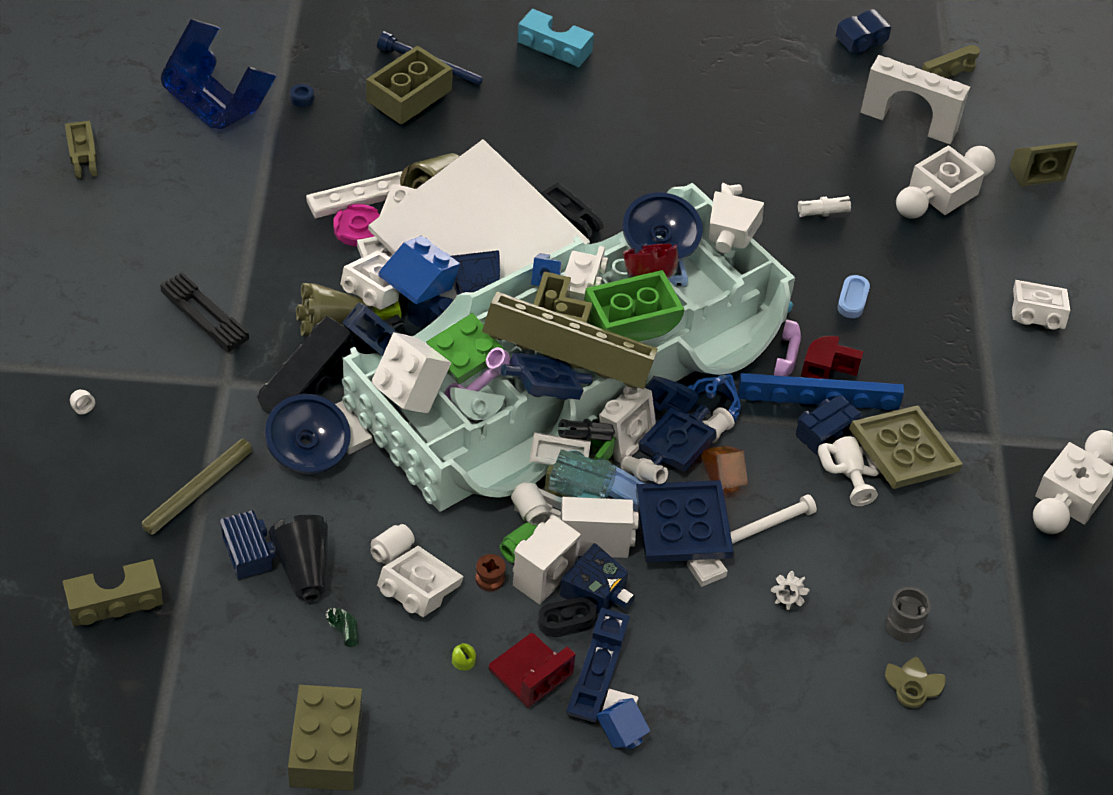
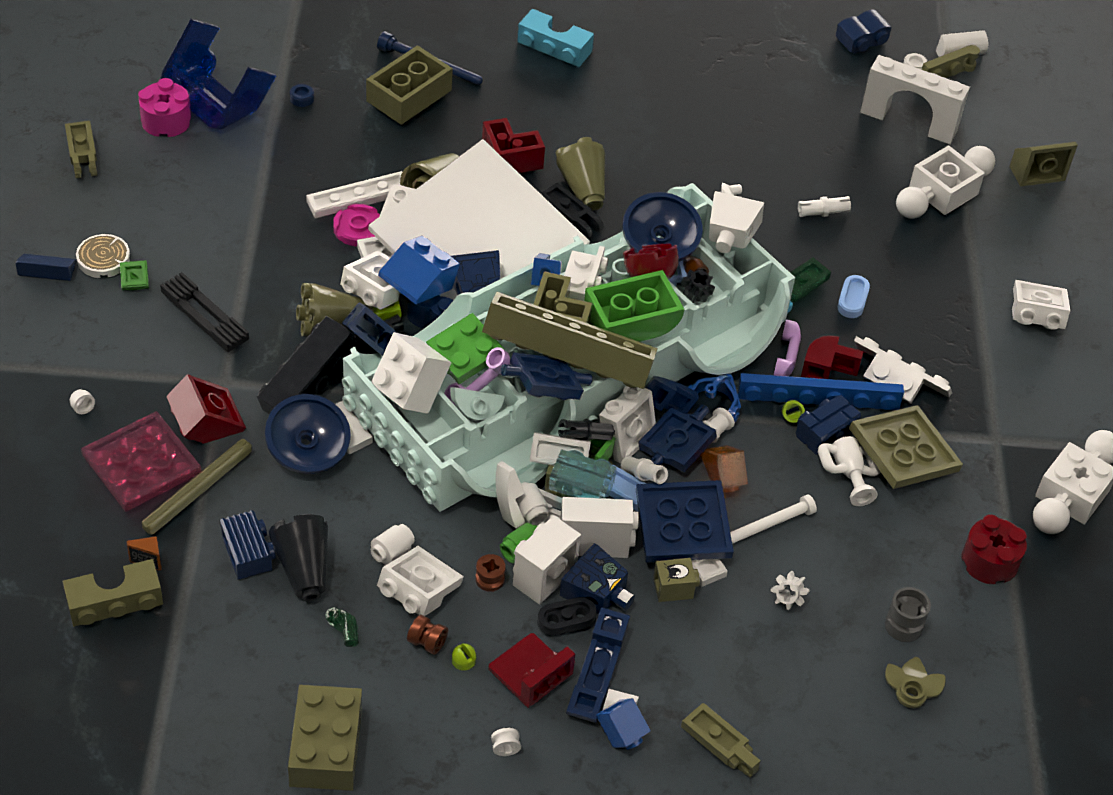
(45, 267): none -> dark blue slope
(102, 255): none -> tile
(134, 275): none -> bright green tile
(141, 461): none -> clear pink plate
(143, 550): none -> dark orange slope
(164, 108): none -> dark pink brick
(204, 410): none -> dark red slope
(427, 634): none -> copper wheel
(506, 742): none -> white bush
(507, 490): none -> white slope
(521, 150): none -> dark red brick
(584, 170): none -> olive cone
(675, 579): none -> olive brick
(694, 264): none -> reddish brown hose
(697, 285): none -> black gear
(721, 739): none -> olive hinge
(793, 416): none -> lime hinge
(808, 277): none -> clear green plate
(889, 368): none -> white bracket
(915, 60): none -> white tile
(953, 42): none -> white brick
(994, 550): none -> dark red brick

